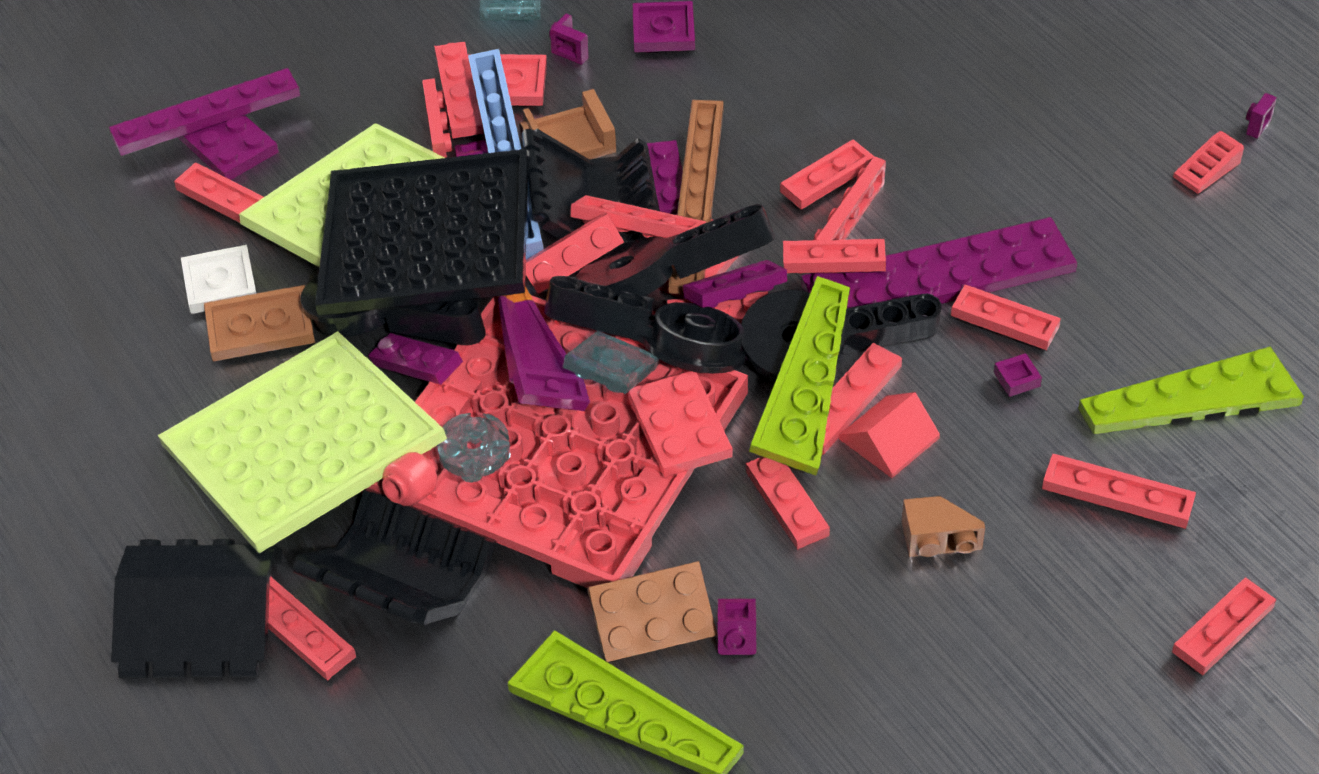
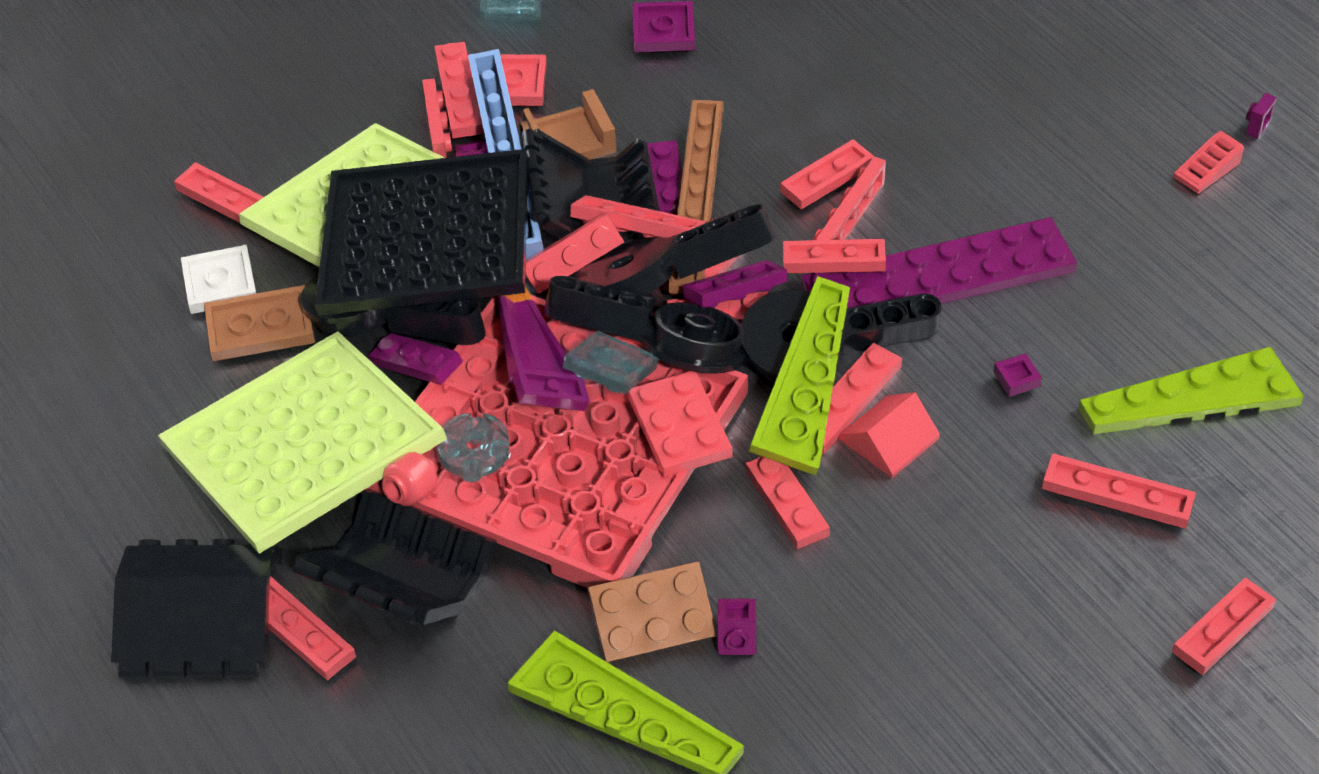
(204, 111): magenta plate -> none
(231, 146): magenta plate -> none
(568, 41): magenta bracket -> none
(939, 527): nougat slope -> none
(1005, 317): coral plate -> none

